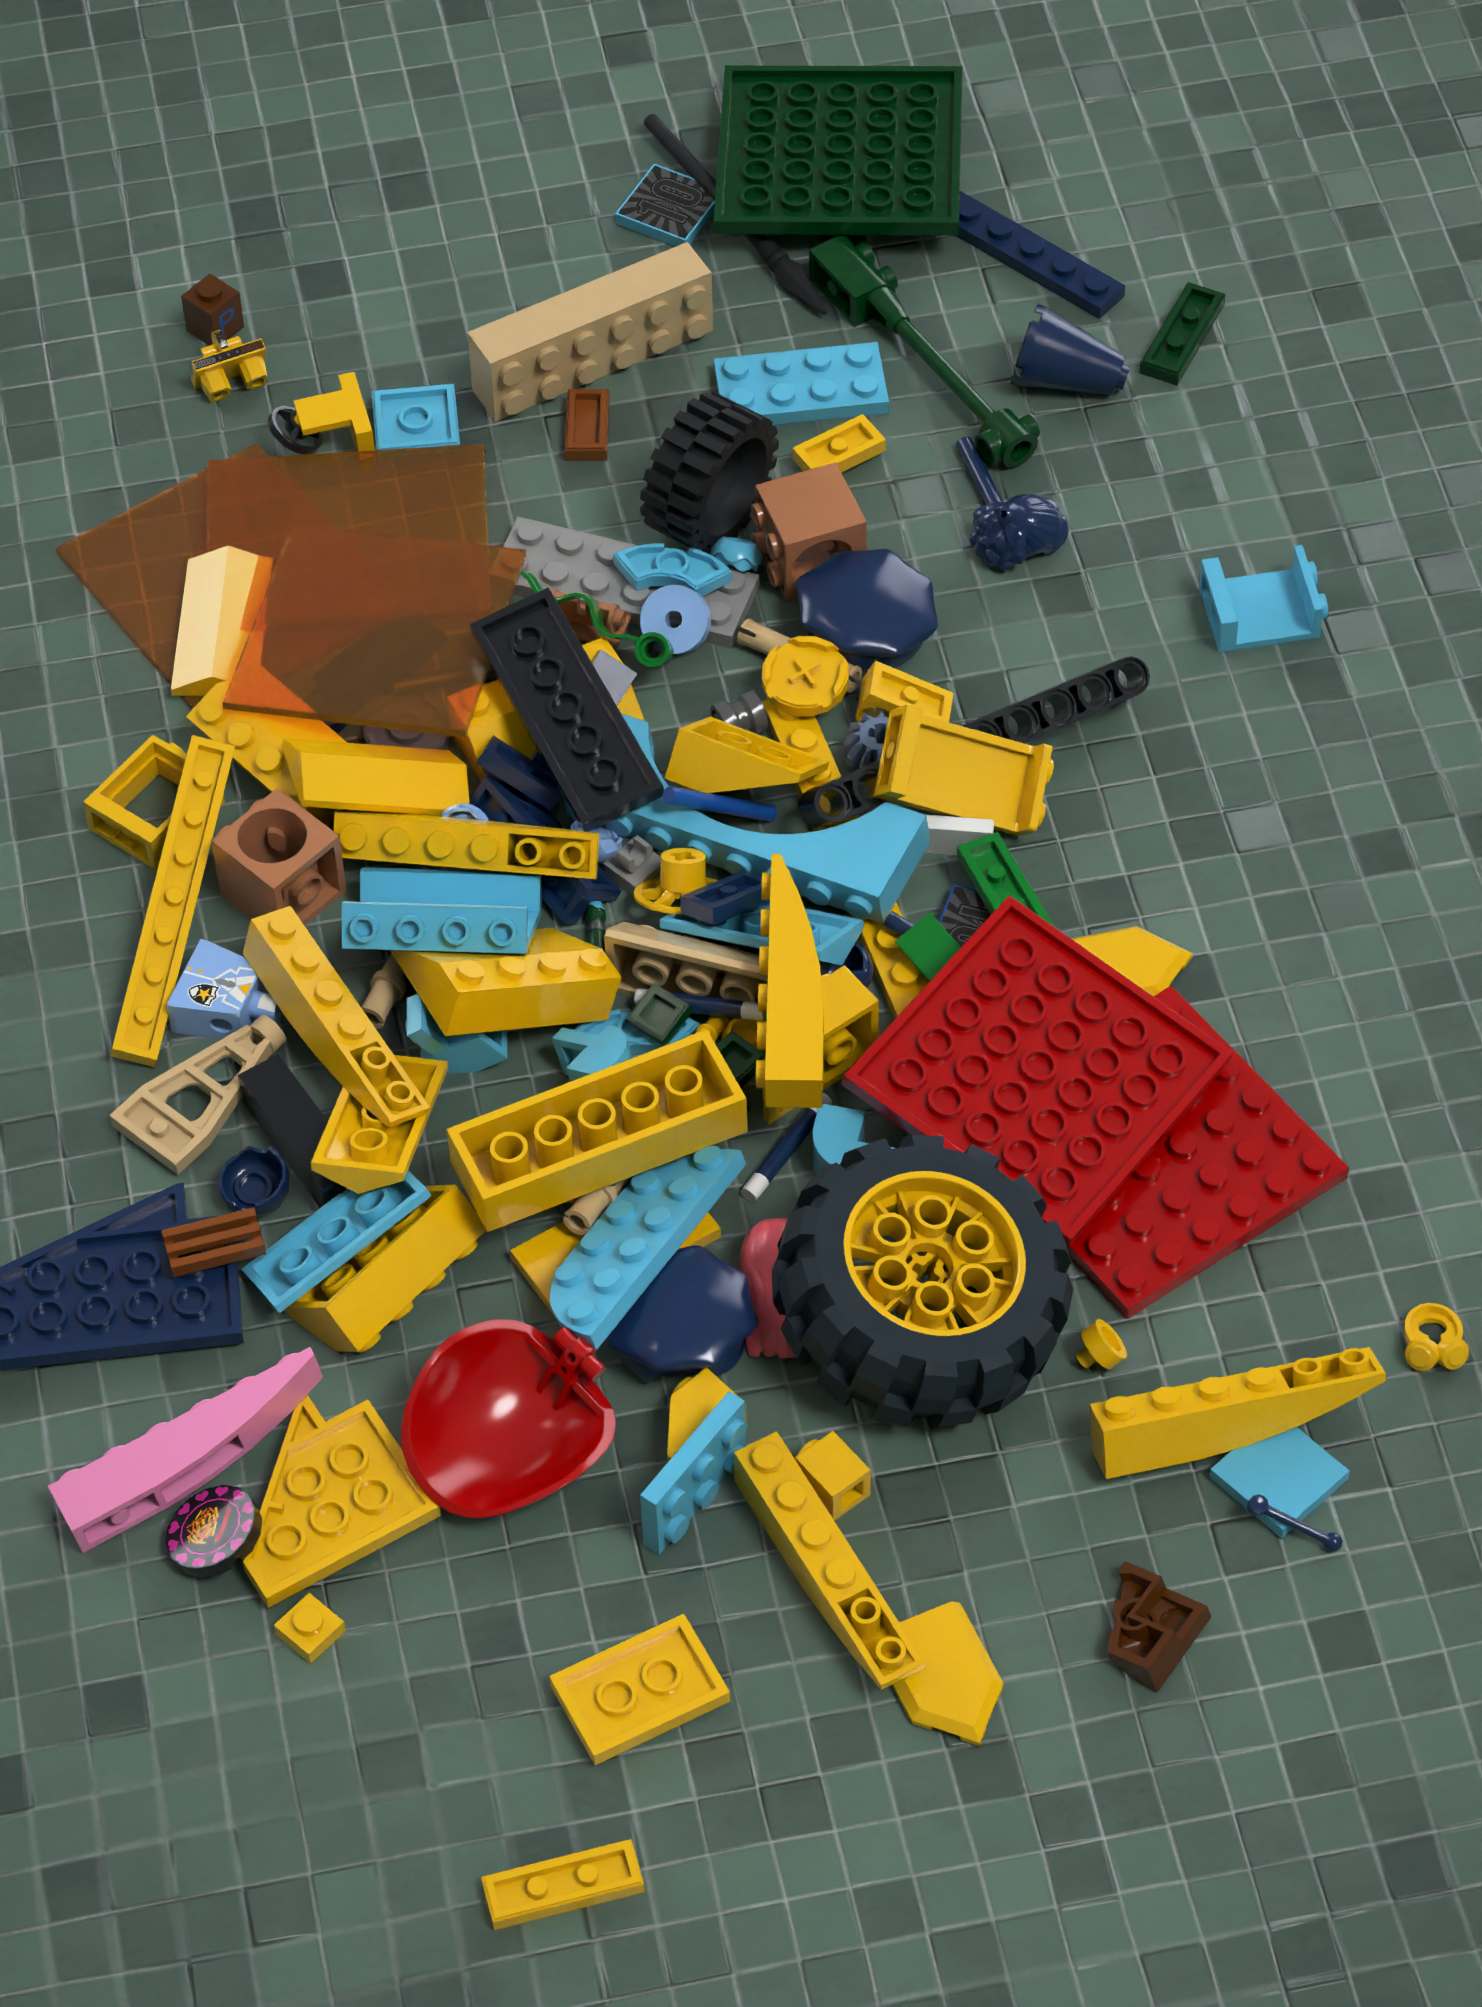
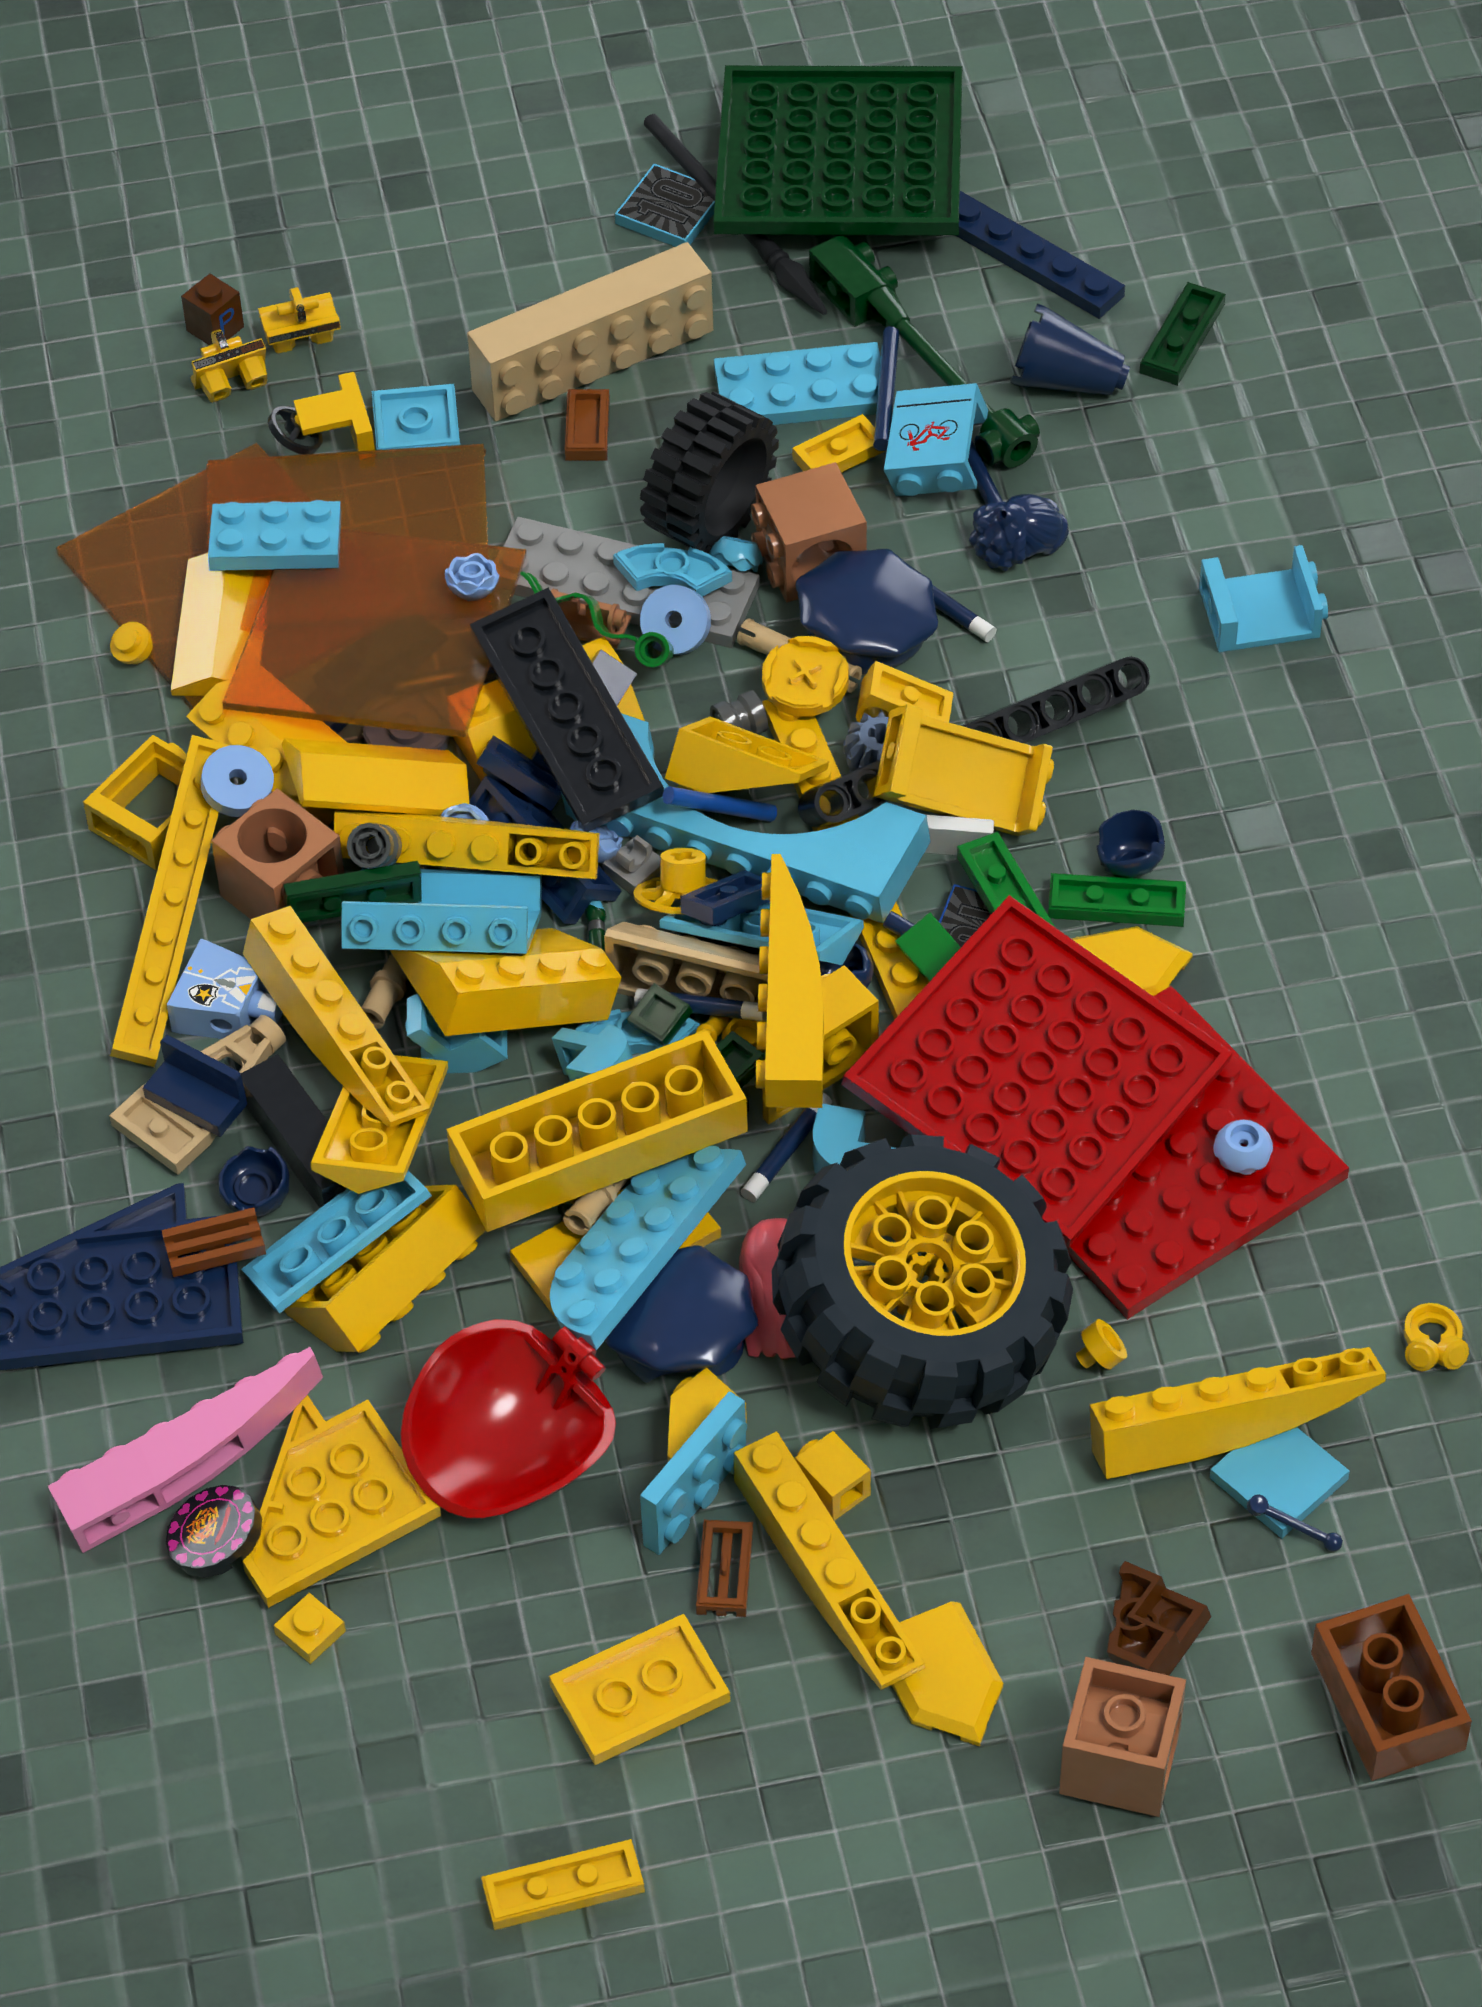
(131, 643): none -> yellow plate
(196, 1087): none -> dark blue panel
(236, 762): none -> light blue piece
(275, 535): none -> medium azure plate
(298, 319): none -> yellow hips
(324, 896): none -> dark green tile
(383, 847): none -> dark grey wheel
(472, 577): none -> light blue plate
(722, 1603): none -> dark orange tile
(886, 387): none -> dark blue bar
(933, 439): none -> medium azure panel
(963, 615): none -> dark blue bar
(1117, 899): none -> green tile
(1122, 1736): none -> nougat brick
(1131, 843): none -> dark blue hair
(1239, 1158): none -> light blue plate
(1390, 1687): none -> dark orange brick

